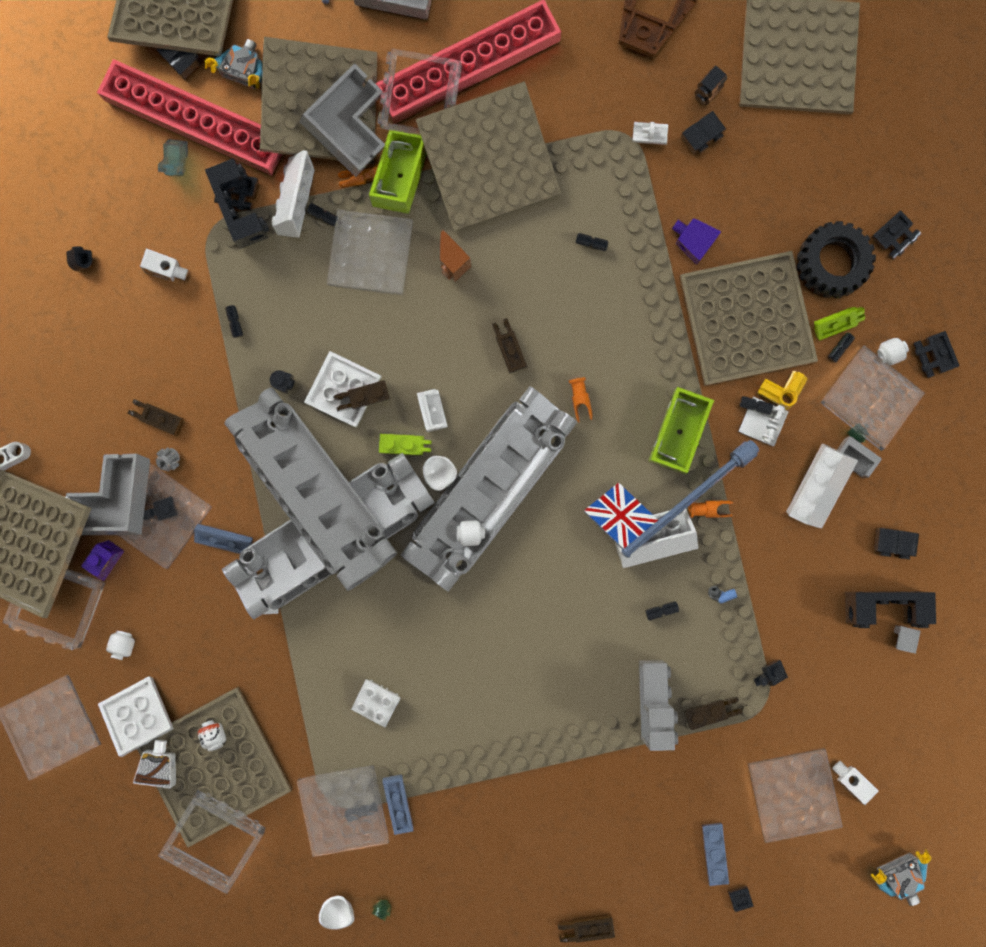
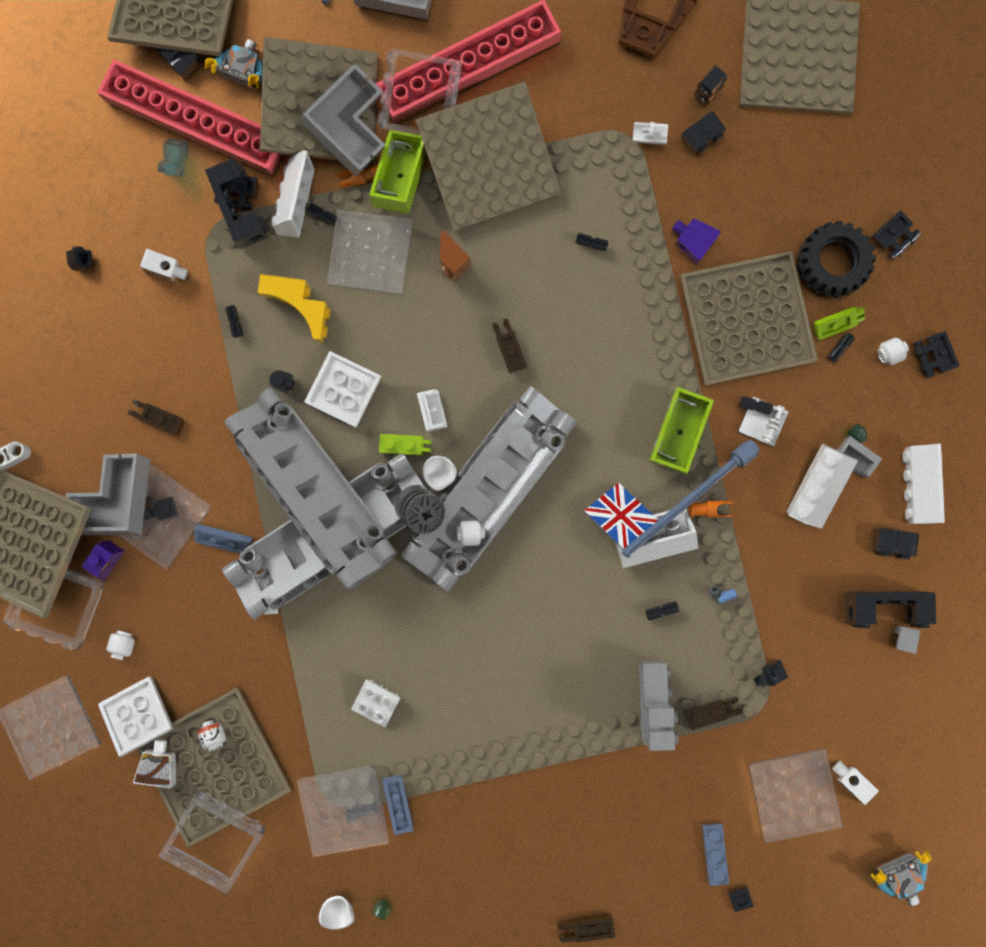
(167, 459): light grey gear -> none
(295, 294): none -> yellow arch
(364, 396): dark brown hinge -> none
(420, 509): none -> dark grey wheel
(580, 396): orange piece -> none
(791, 389): yellow piece -> none
(872, 398): clear plate -> none
(924, 484): none -> white slope

